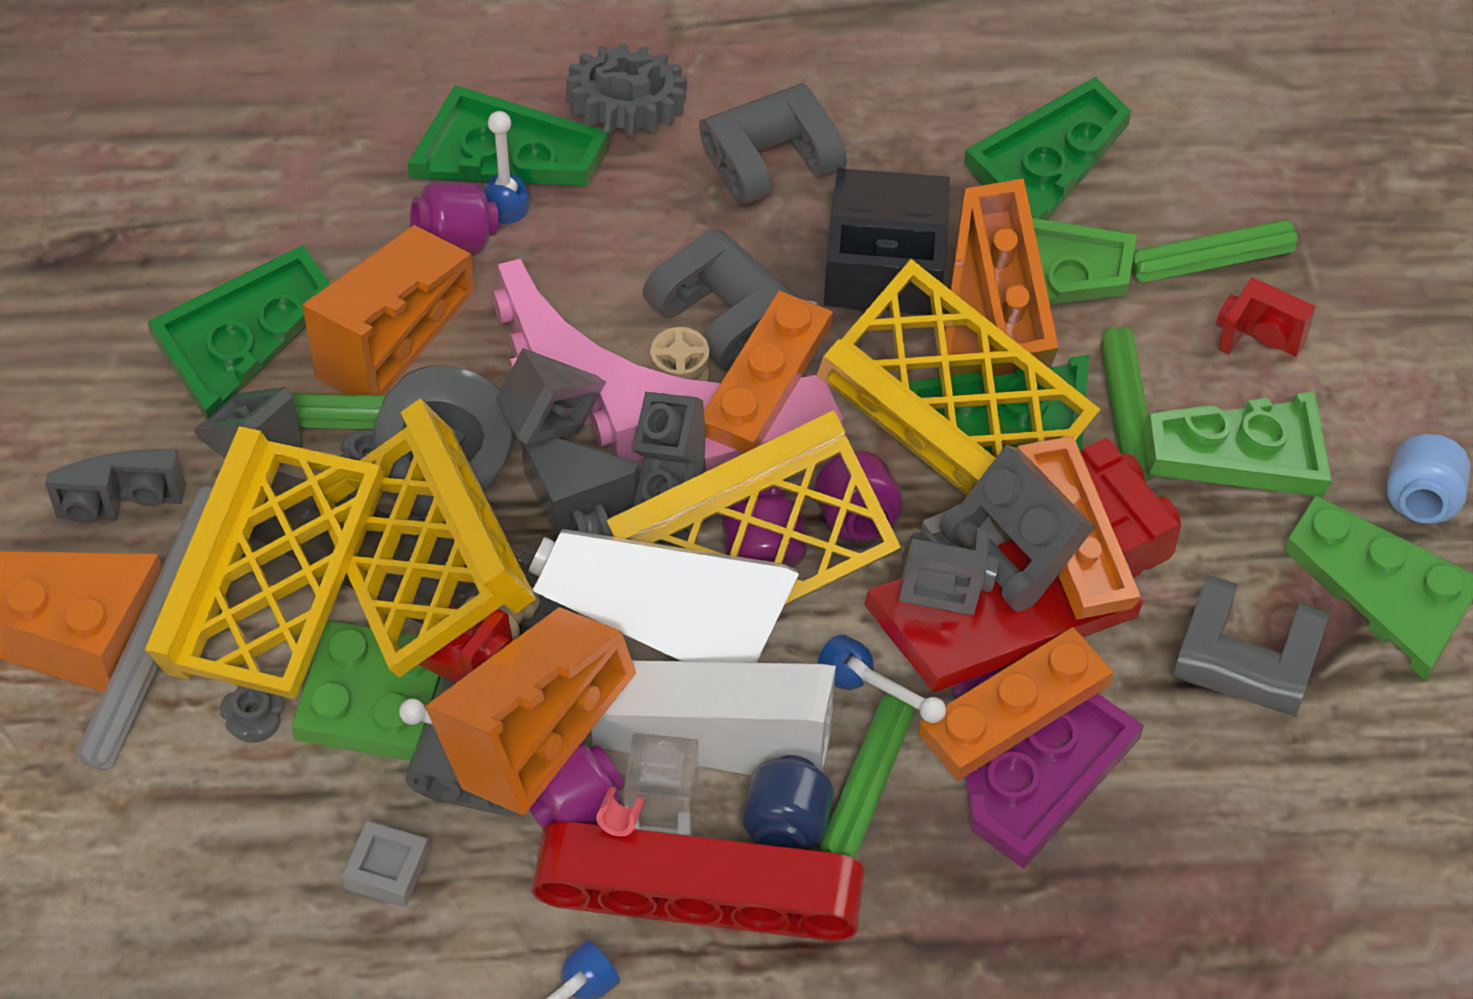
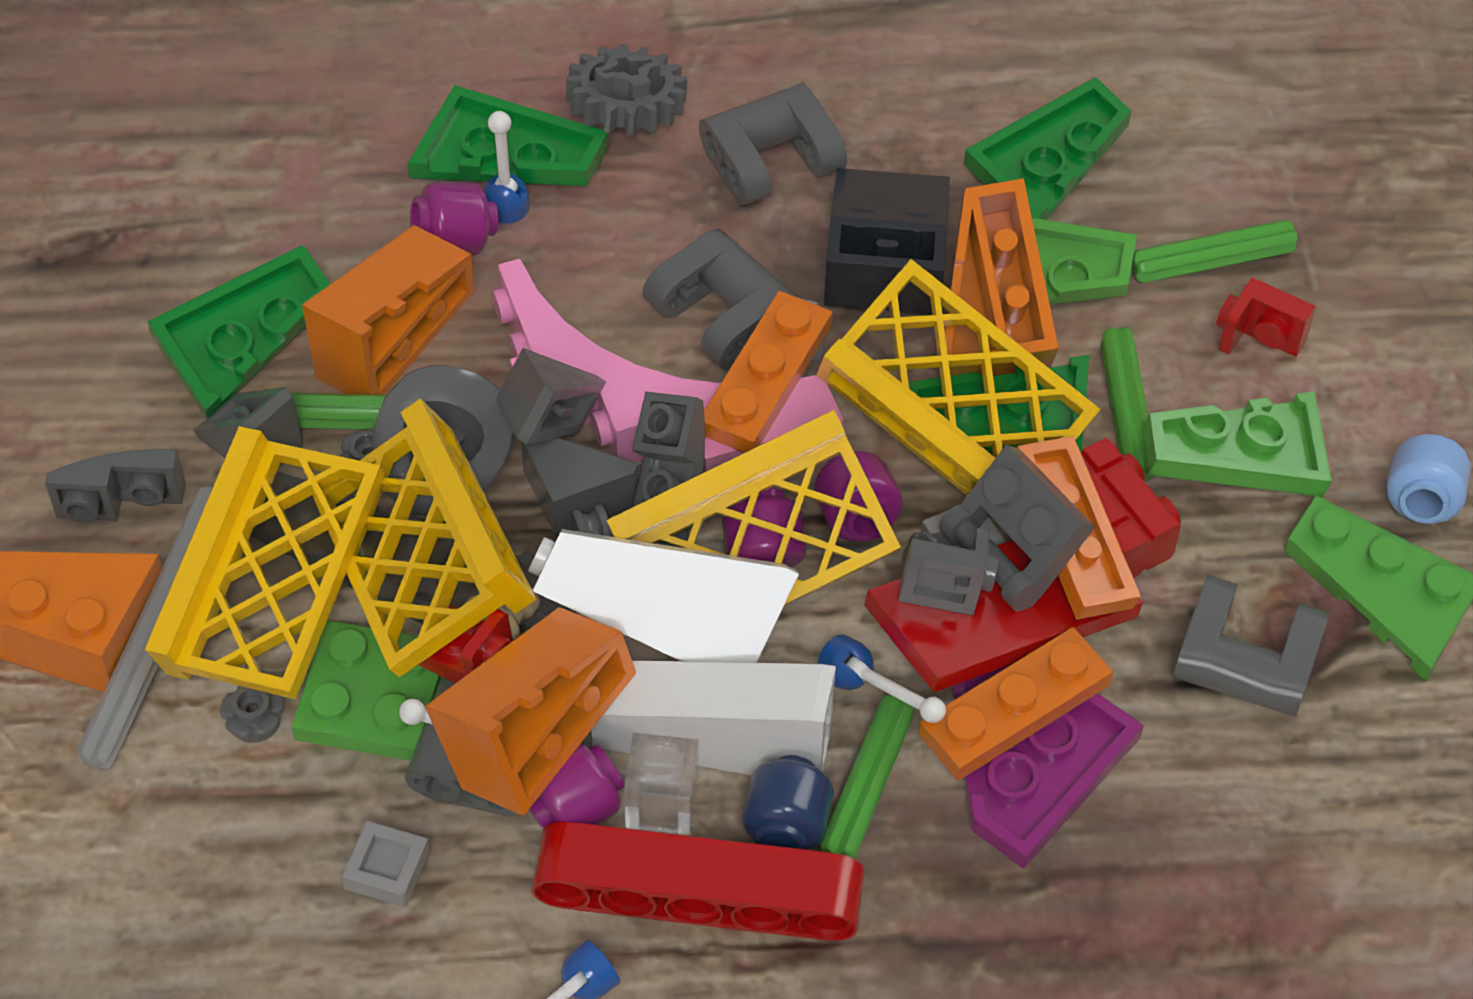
(616, 818): coral hand -> none
(682, 349): tan wheel -> none

